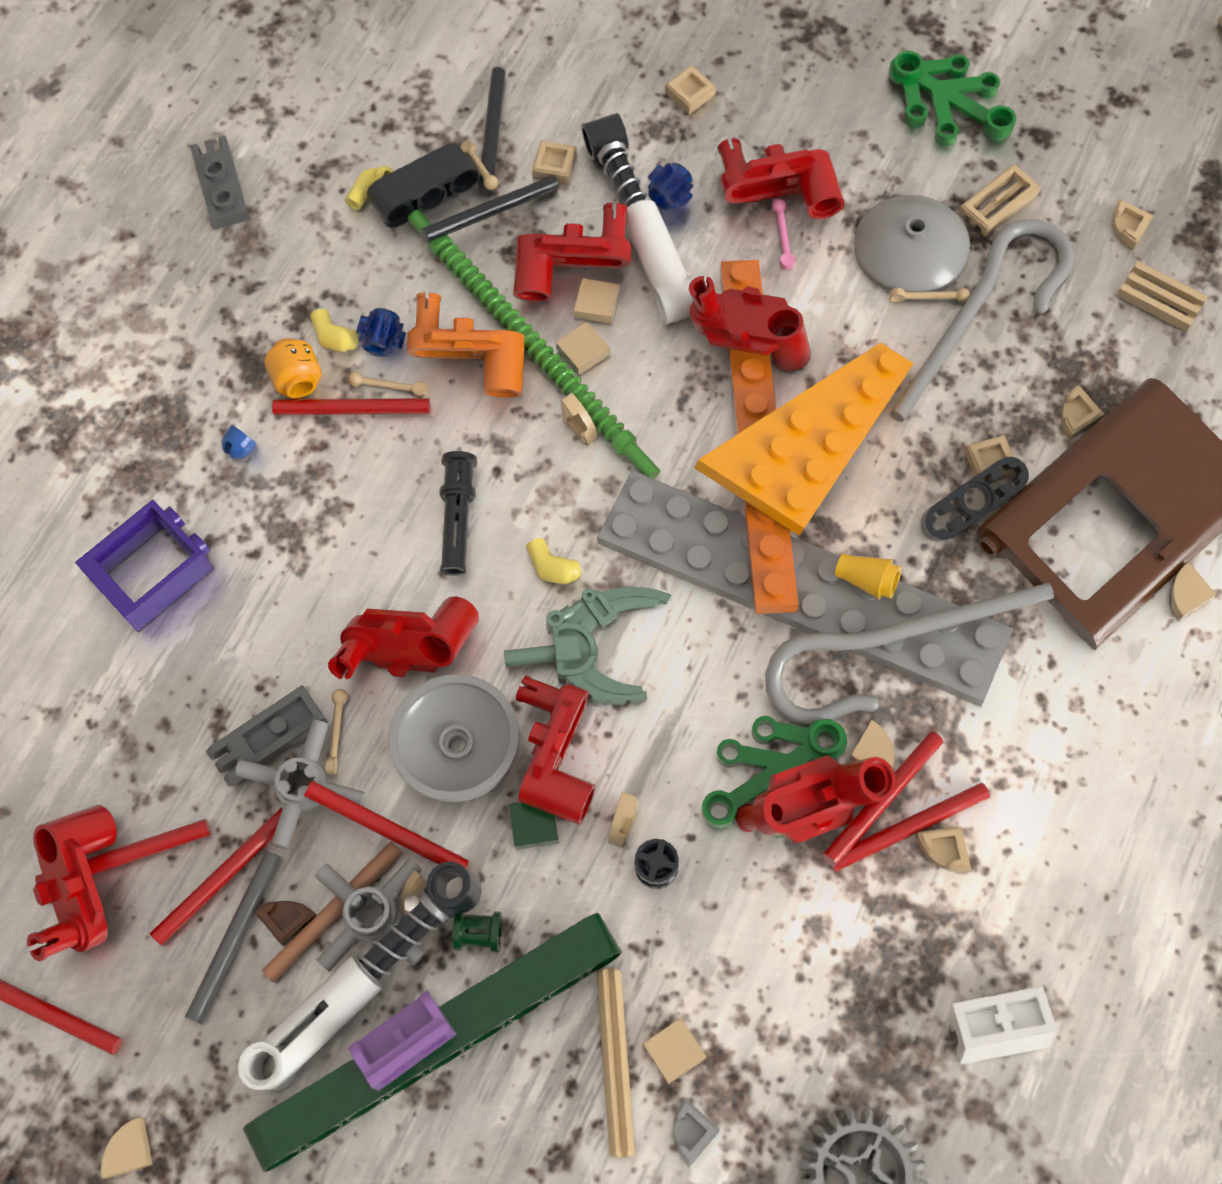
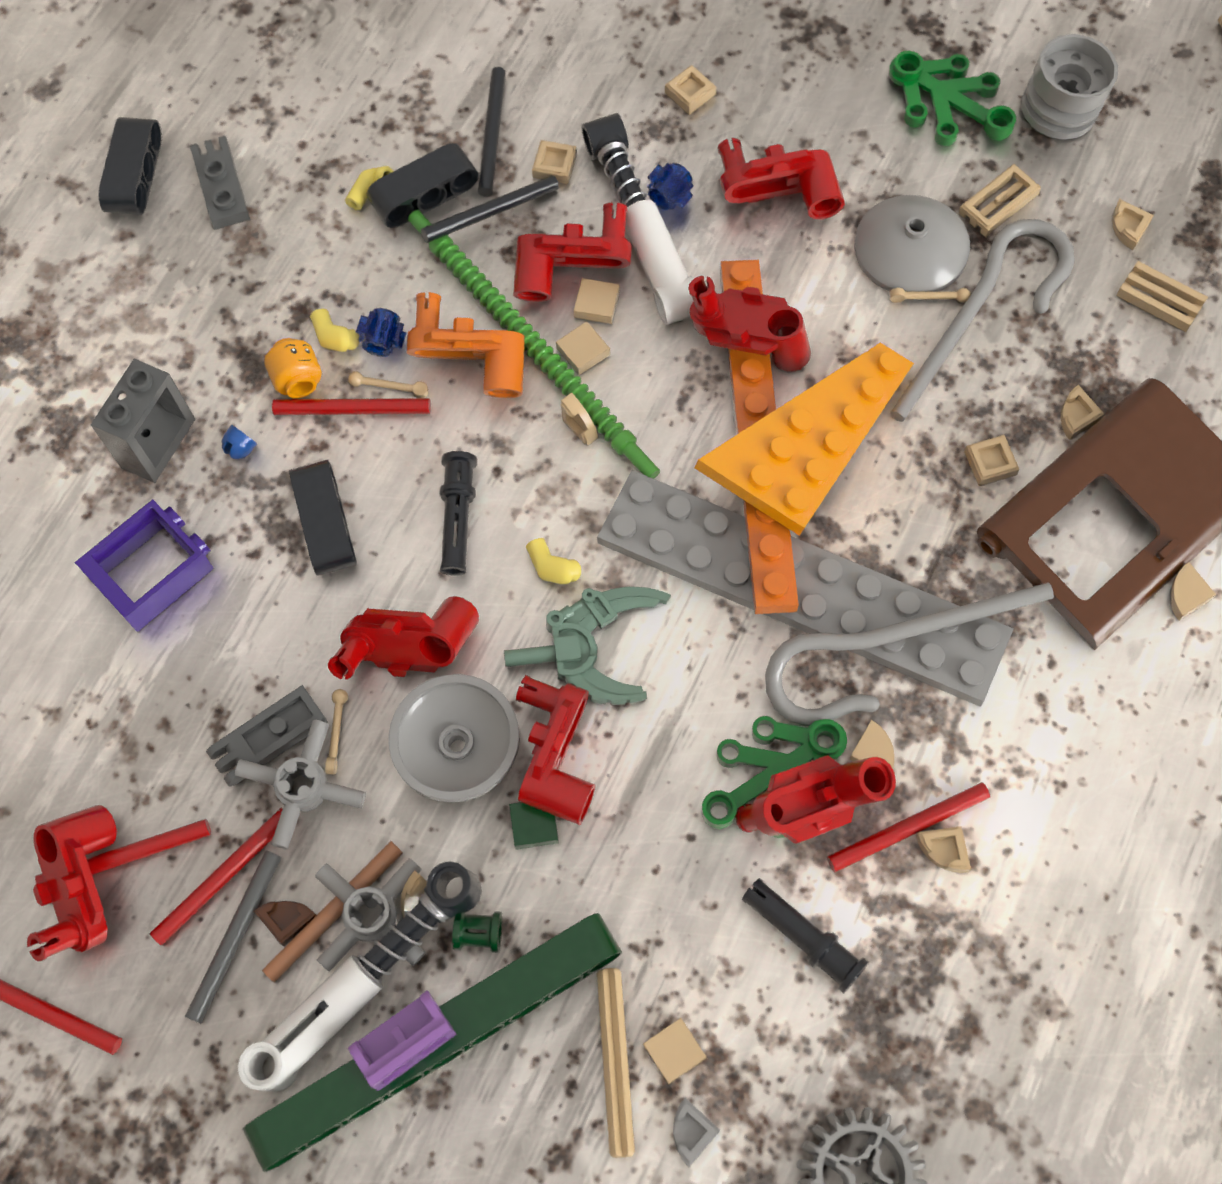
(127, 1150): tan tile -> none
(130, 166): none -> black beam
(145, 424): none -> dark grey window
(322, 517): none -> black beam
(381, 825): red bar -> none
(469, 149): tan hinge -> none
(623, 819): tan tile -> none
(658, 855): black wheel -> none
(787, 260): bright pink hinge -> none
(821, 948): none -> black pin
(872, 811): red bar -> none
(873, 575): yellow cone -> none
(991, 473): black beam -> none
(1002, 1025): white hinge -> none
(1069, 86): none -> light grey wheel

